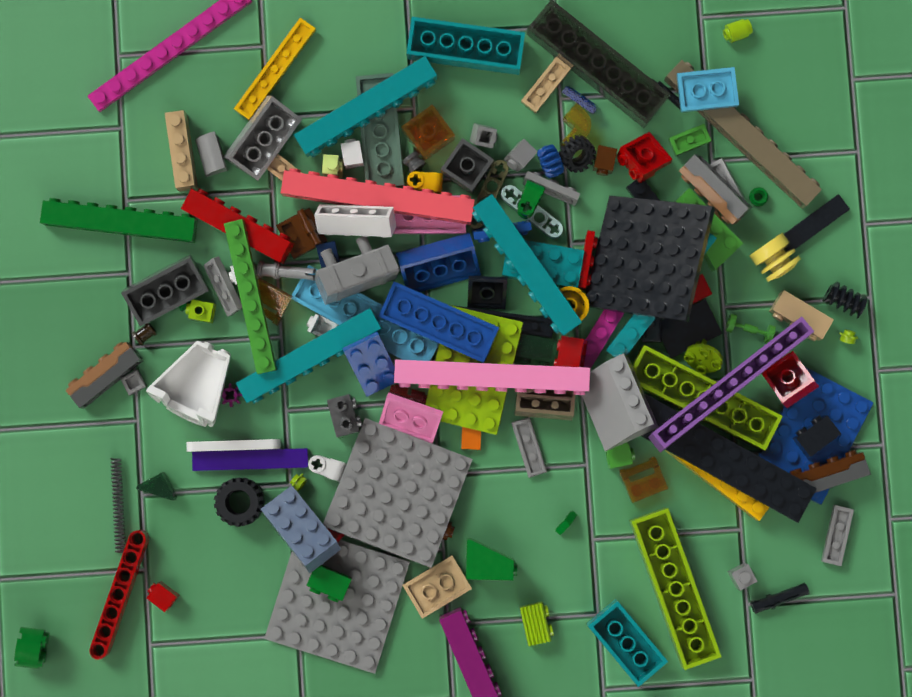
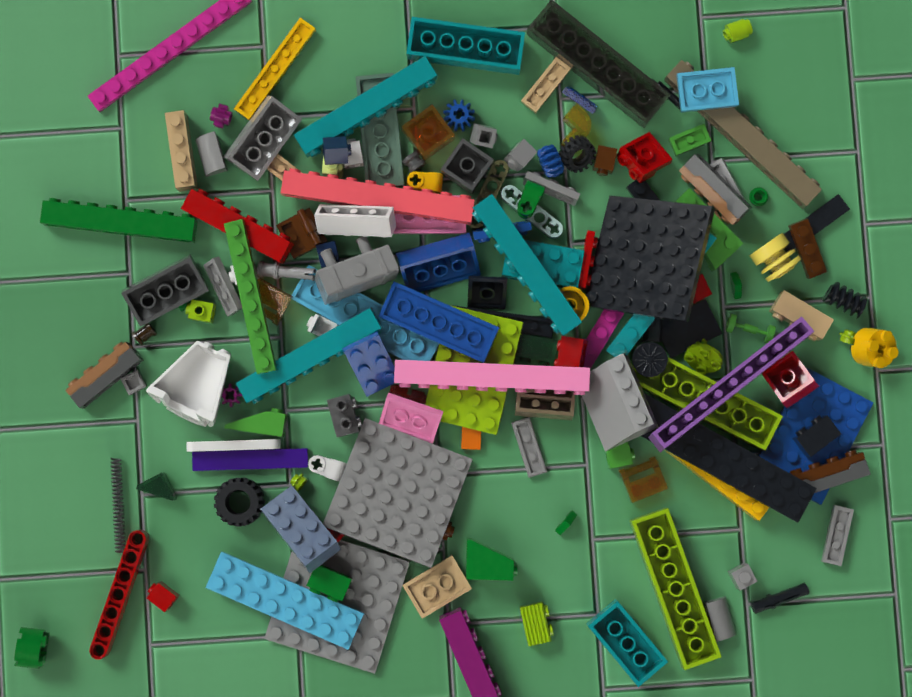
(221, 116): none -> magenta gear
(266, 423): none -> bright green slope
(284, 600): none -> medium azure plate
(336, 150): none -> dark blue brick
(453, 110): none -> blue gear
(649, 359): none -> black wheel
(719, 618): none -> light grey brick
(736, 285): none -> green tile
(807, 248): none -> reddish brown plate
(874, 347): none -> yellow brick

